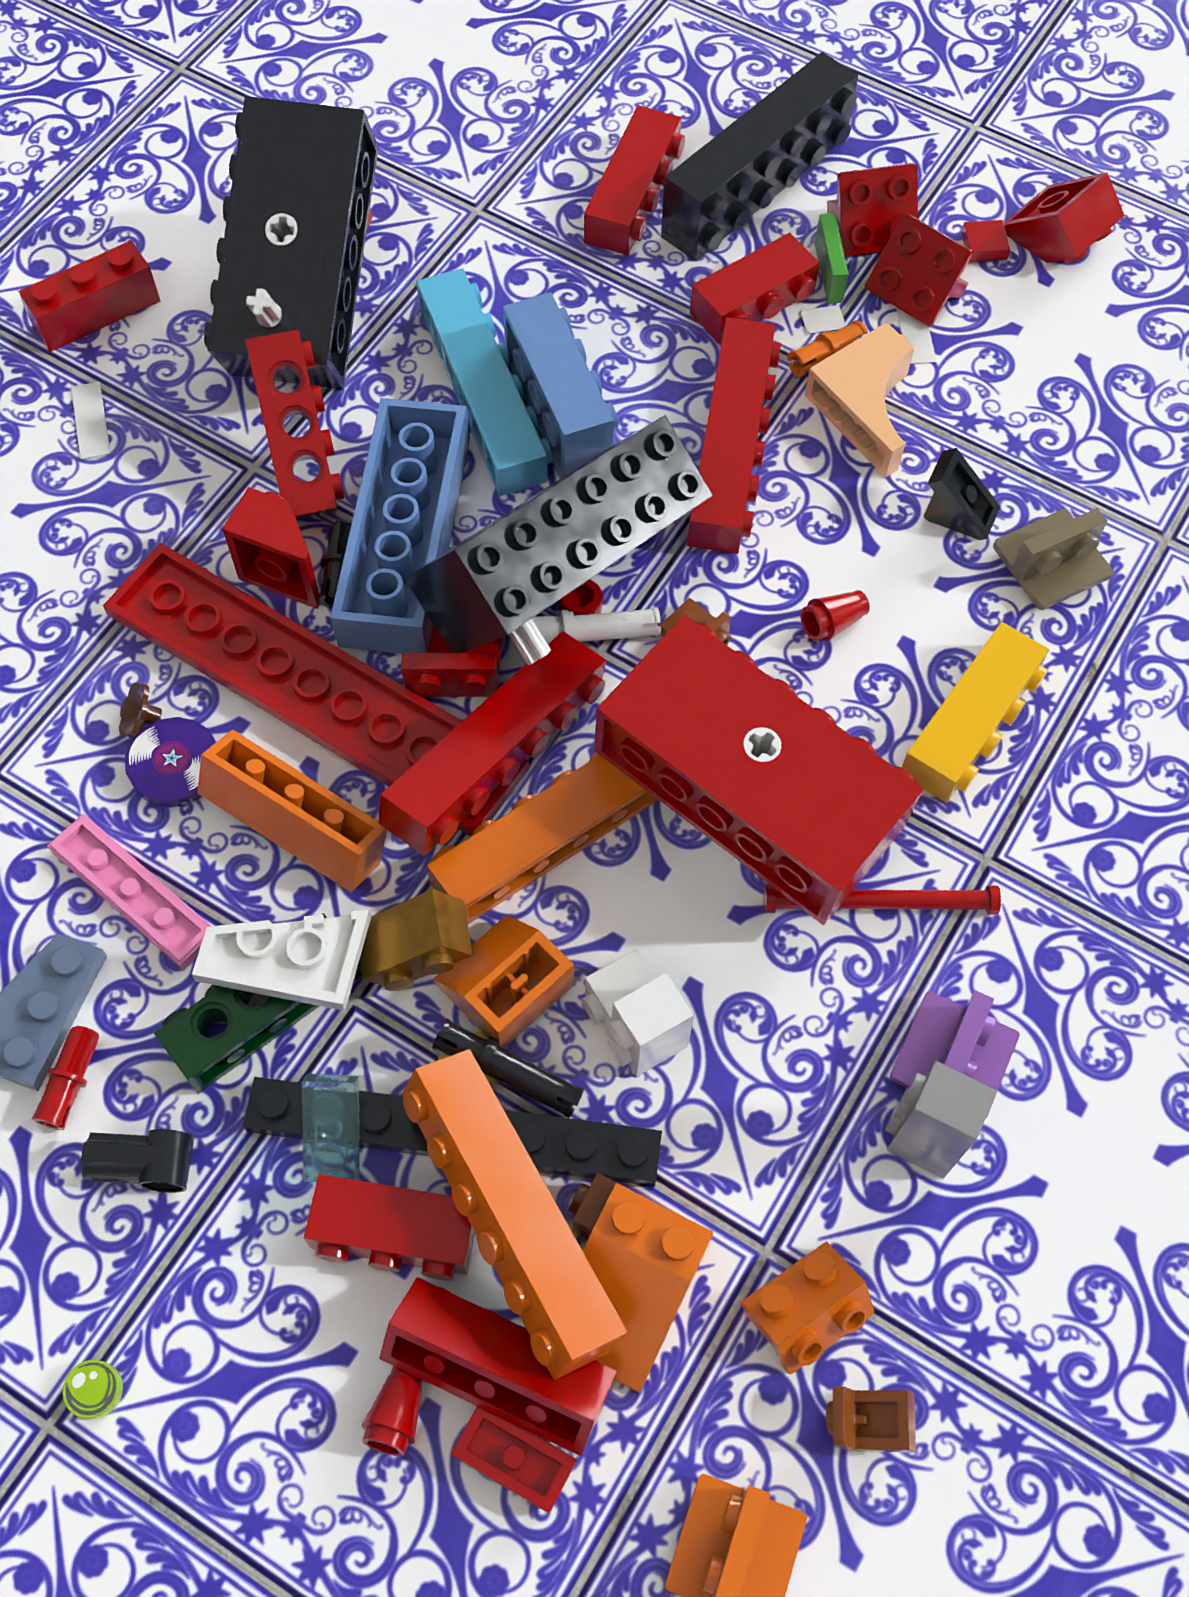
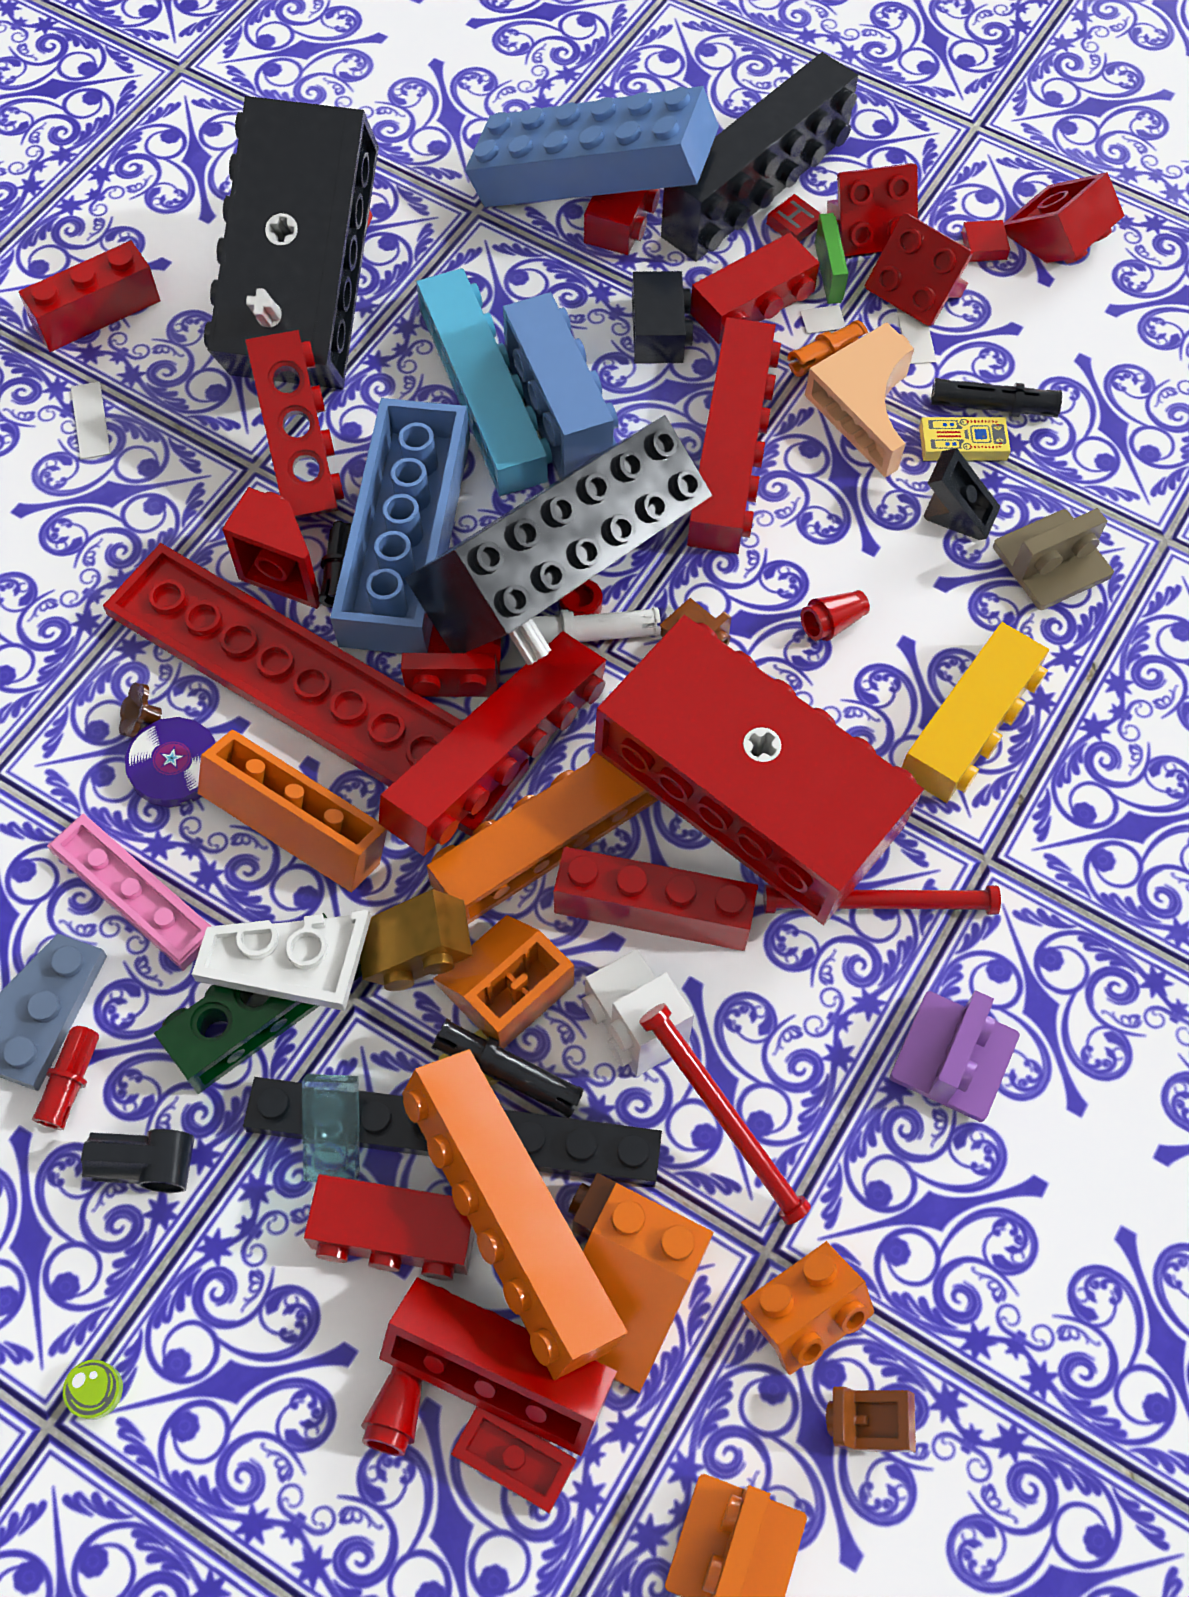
(594, 147): none -> medium blue brick
(654, 898): none -> red brick
(659, 317): none -> black brick
(792, 1206): none -> red bar
(794, 217): none -> red tile
(939, 1118): light grey brick -> none
(973, 436): none -> light yellow tile
(1006, 398): none -> black pin

